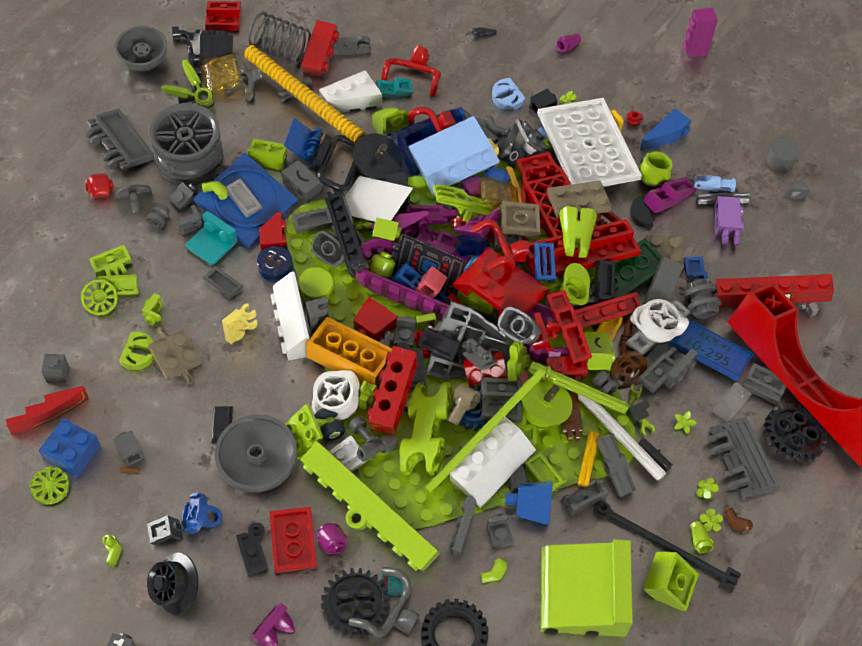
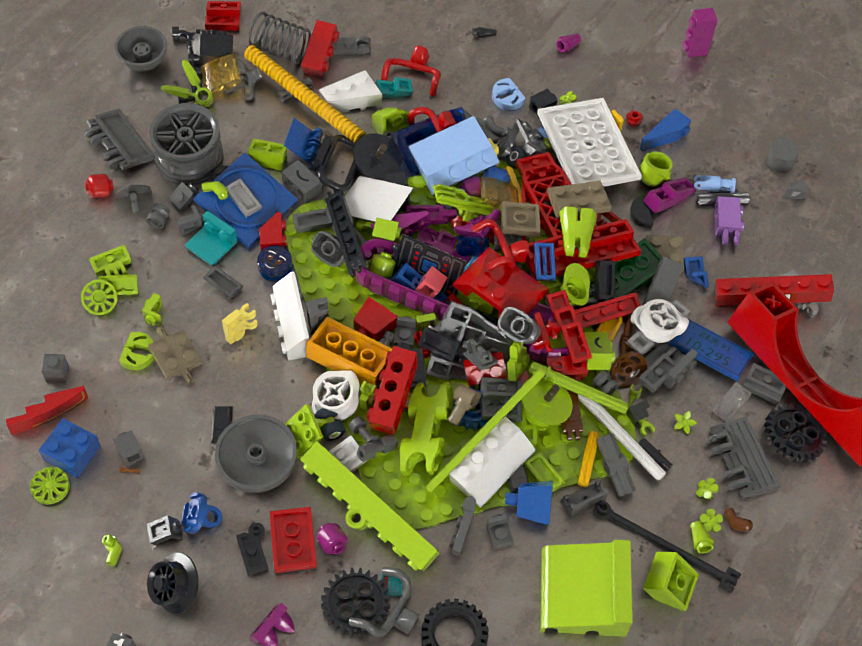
(316, 284): lime head -> none
(496, 573): lime arm -> none
(701, 295): dark grey piece -> none

